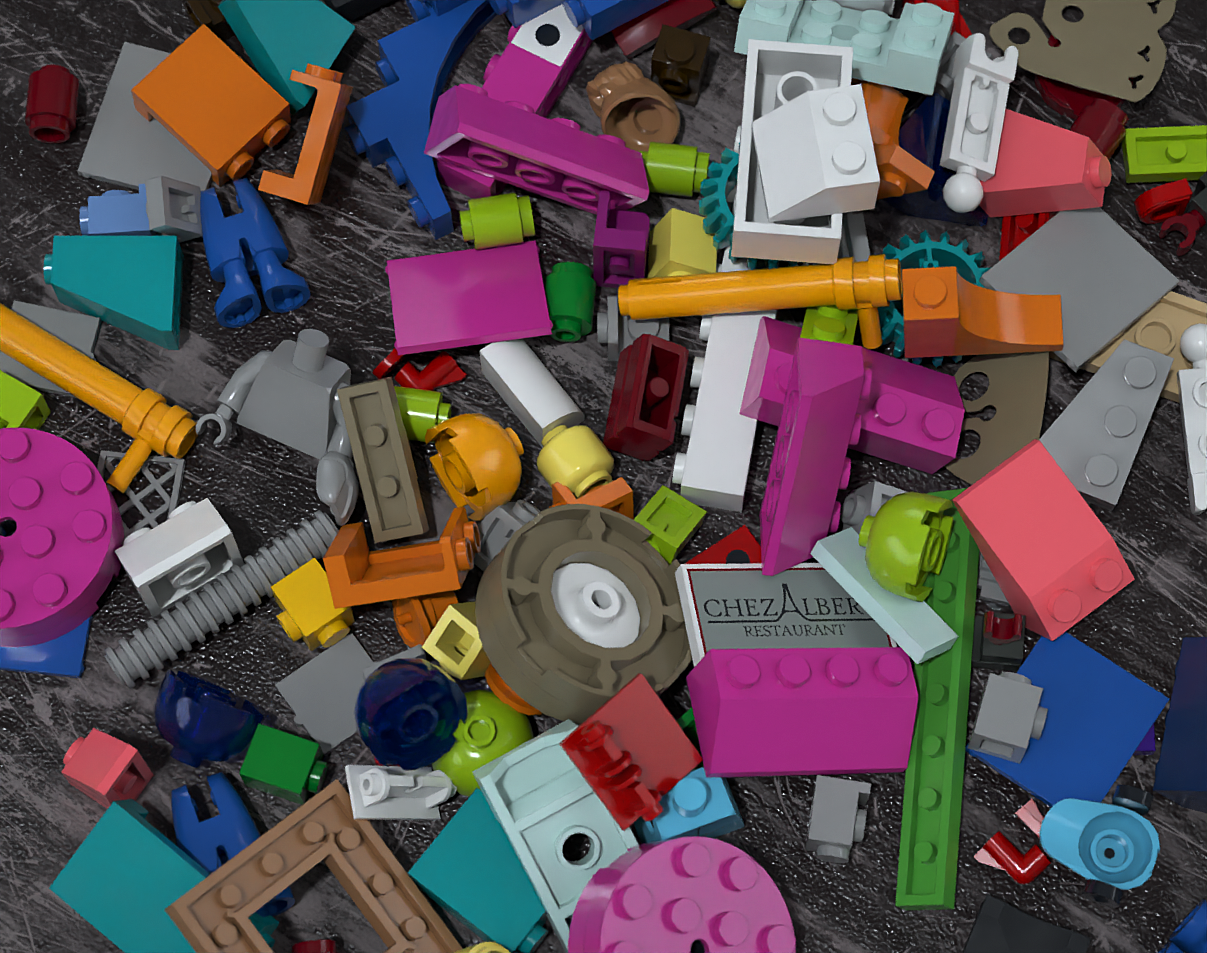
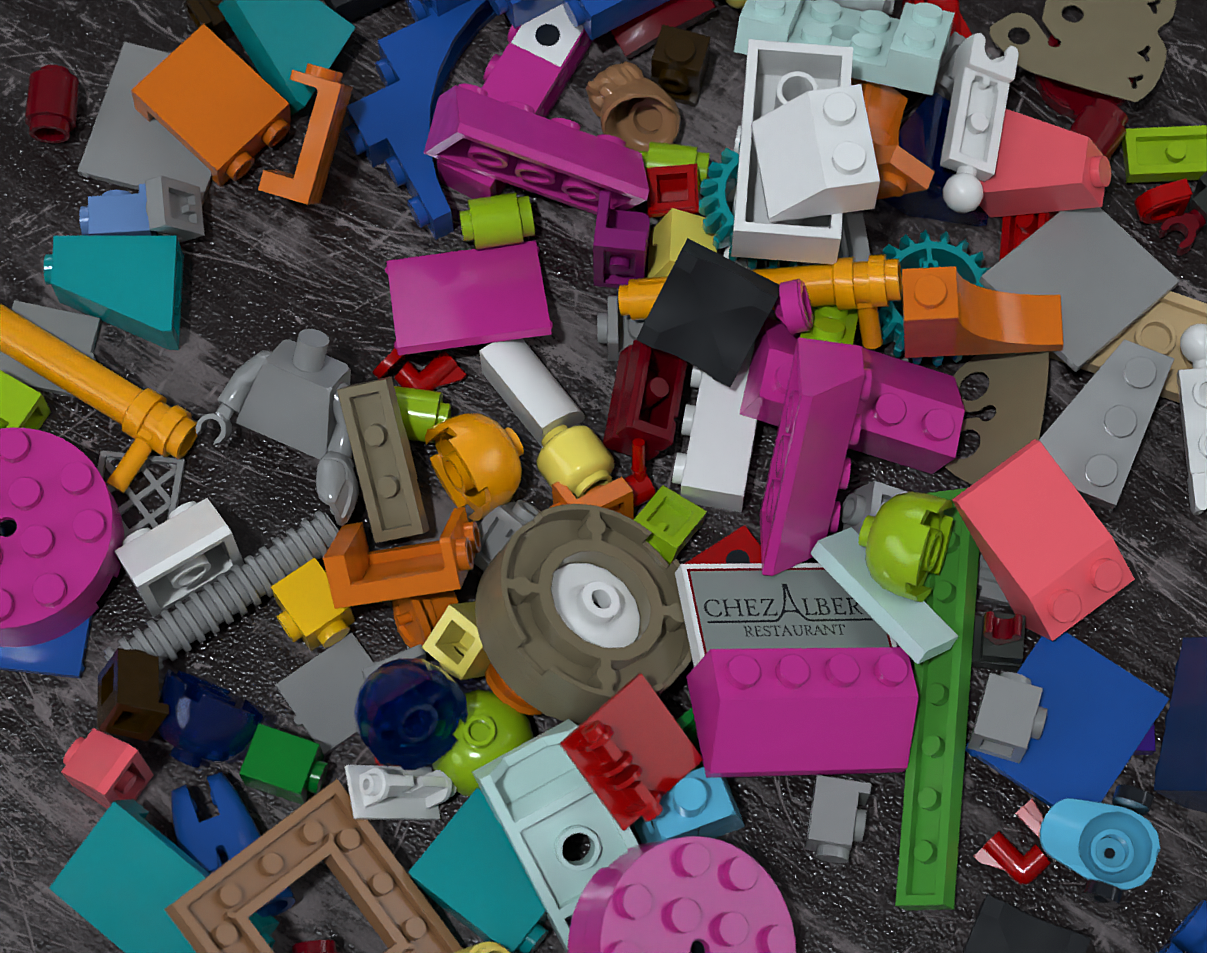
(130, 695): none -> dark brown brick
(243, 248): blue piece -> none
(570, 300): green brick -> none
(639, 481): none -> red hand
(673, 188): none -> red slope
(709, 312): none -> black brick
(794, 306): none -> dark pink tile

